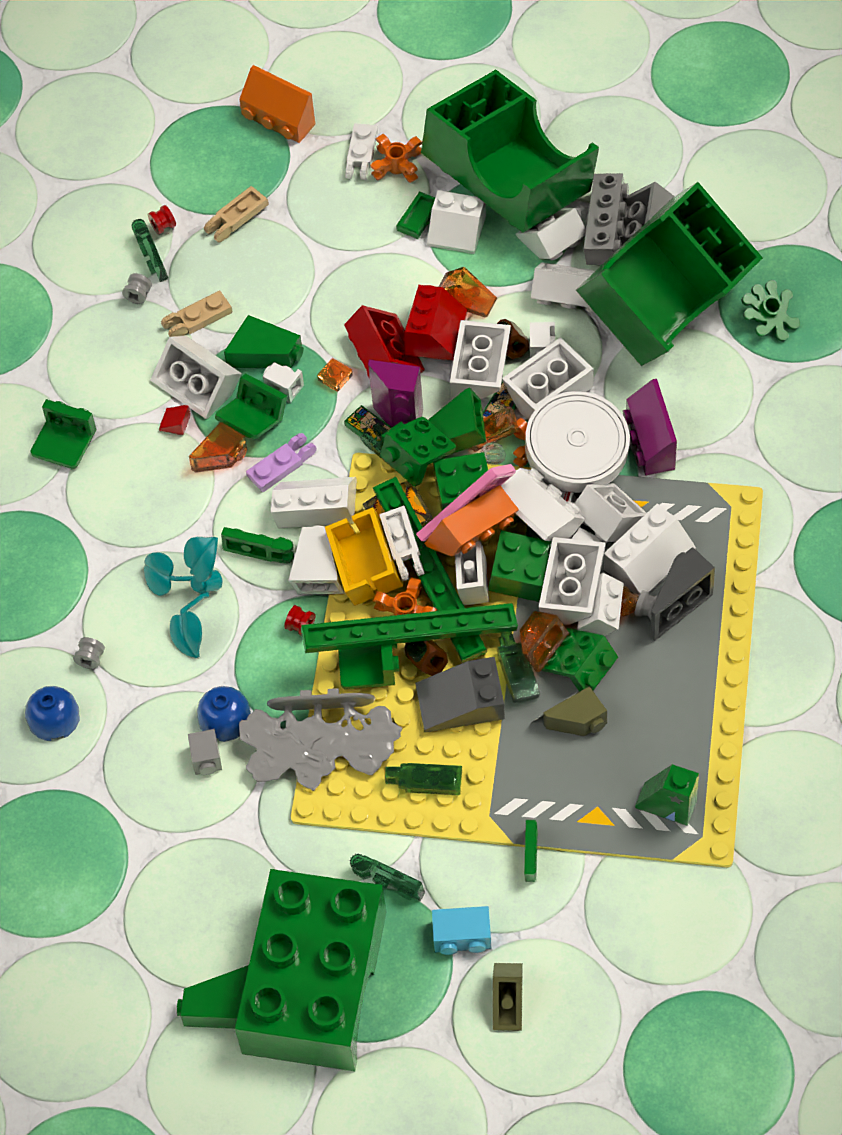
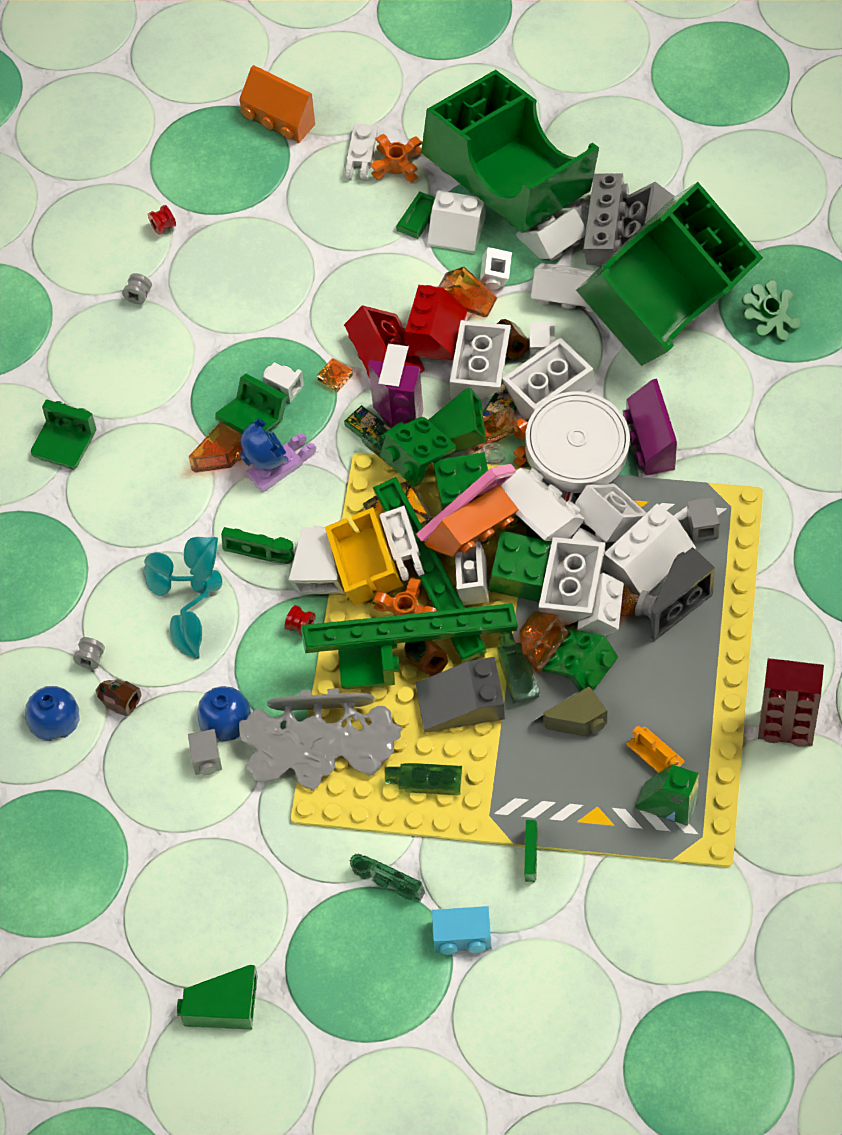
(119, 696): none -> reddish brown rock
(149, 249): clear green hinge -> none
(175, 419): red slope -> none
(194, 375): white slope -> none
(197, 315): tan hinge -> none
(236, 213): tan hinge -> none
(261, 344): green slope -> none
(261, 447): none -> blue cylinder
(310, 969): green piece -> none
(313, 502): white slope -> none
(393, 365): none -> white sticker
(495, 268): none -> white brick
(507, 996): olive slope -> none
(653, 750): none -> light orange hinge
(703, 519): none -> light grey brick
(790, 702): none -> dark red brick

